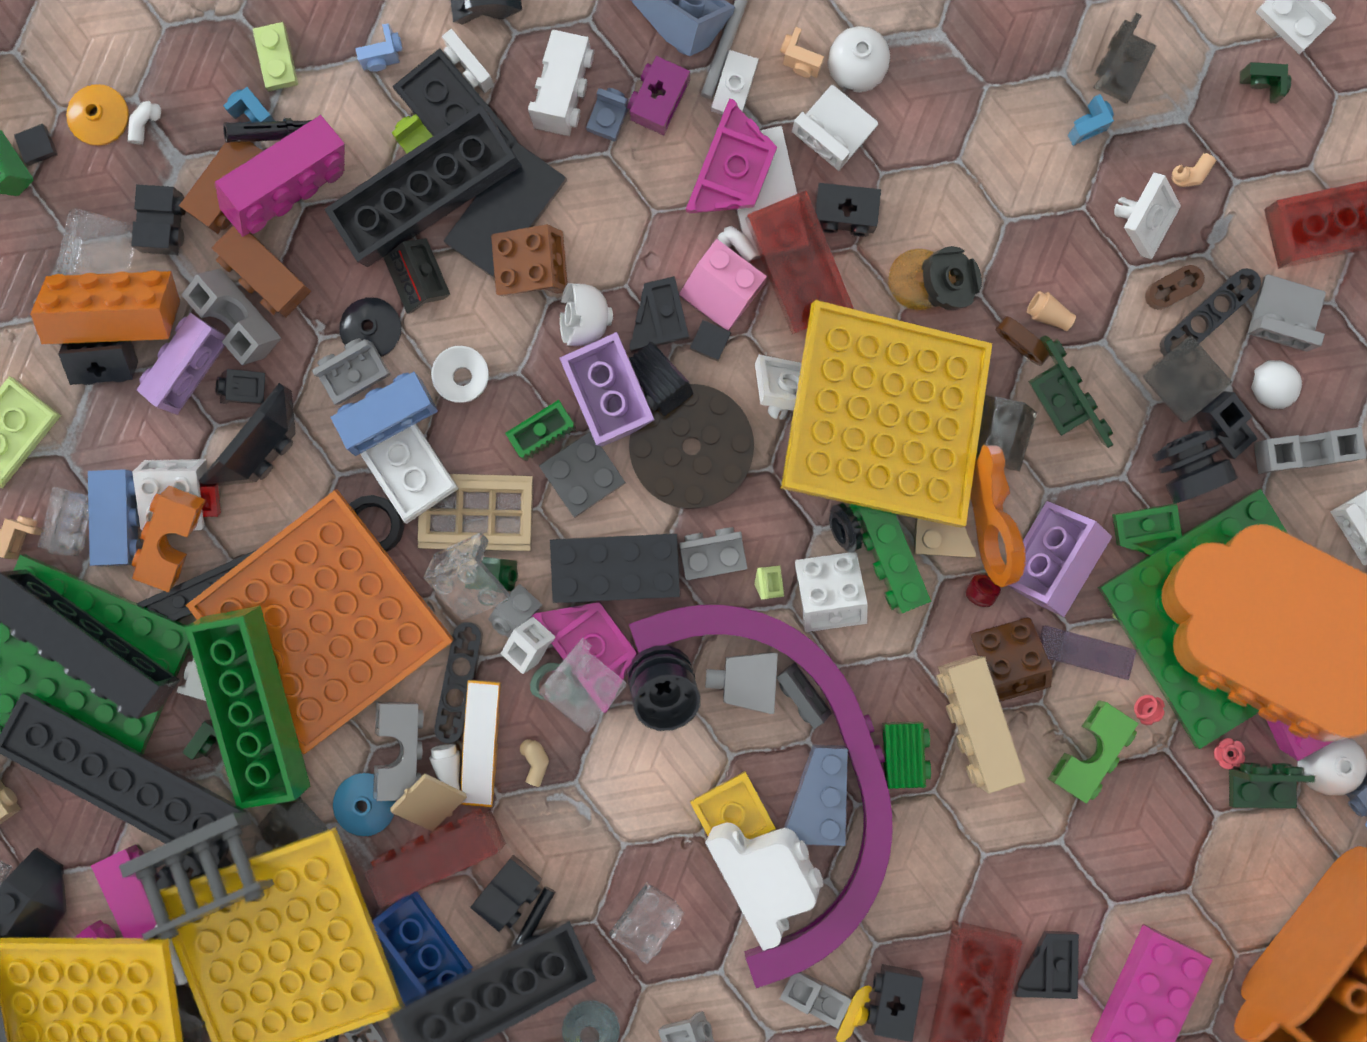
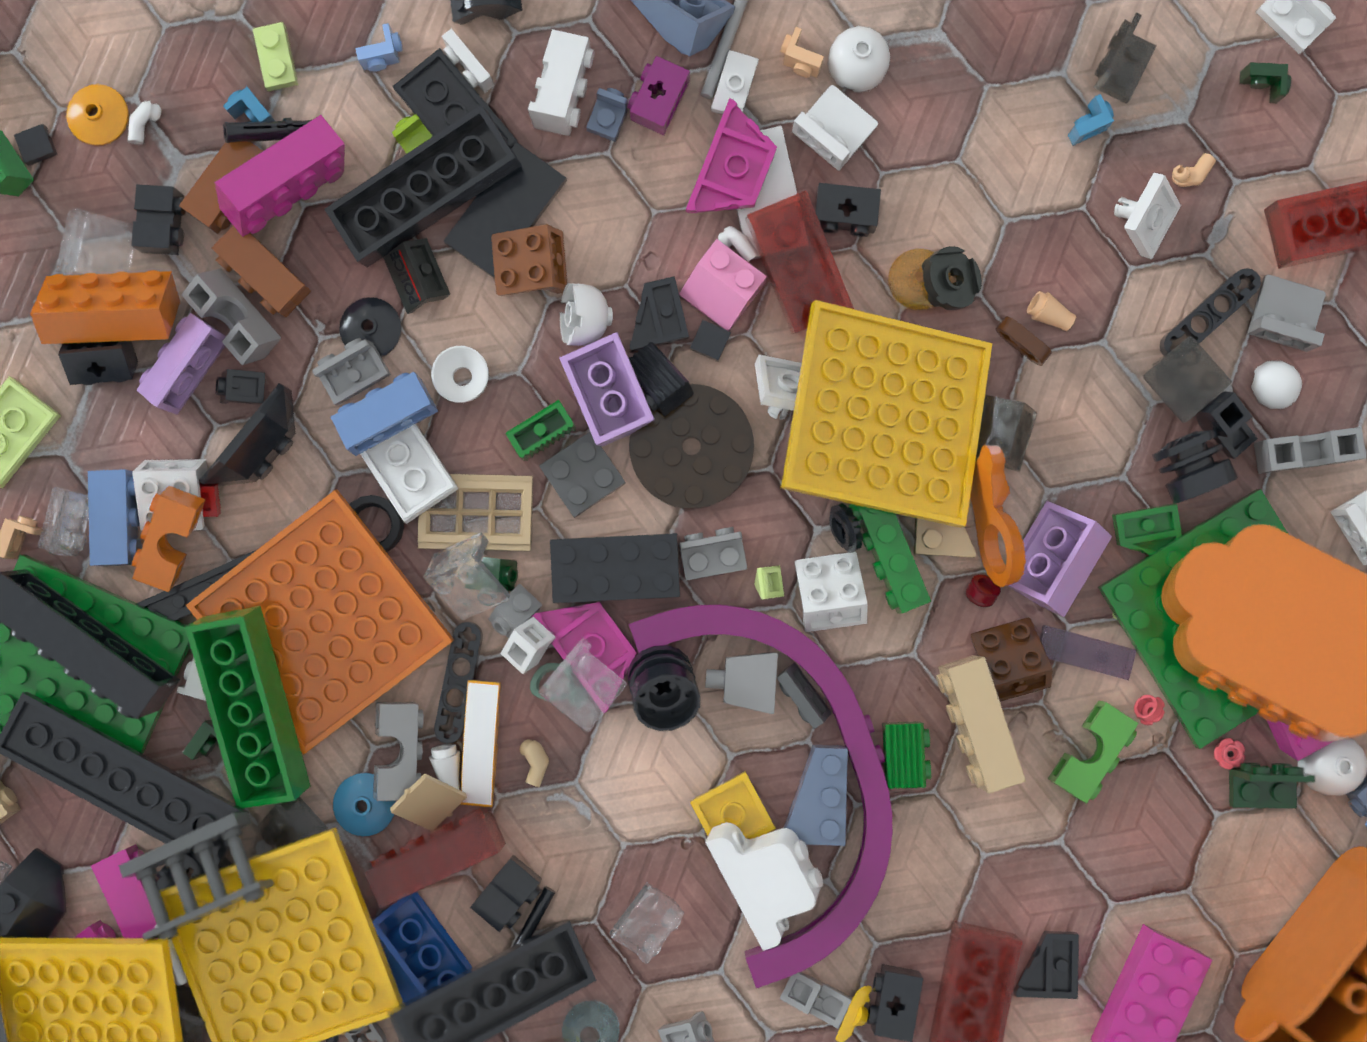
(1063, 397): dark green bracket -> none
(1177, 293): reddish brown beam -> none

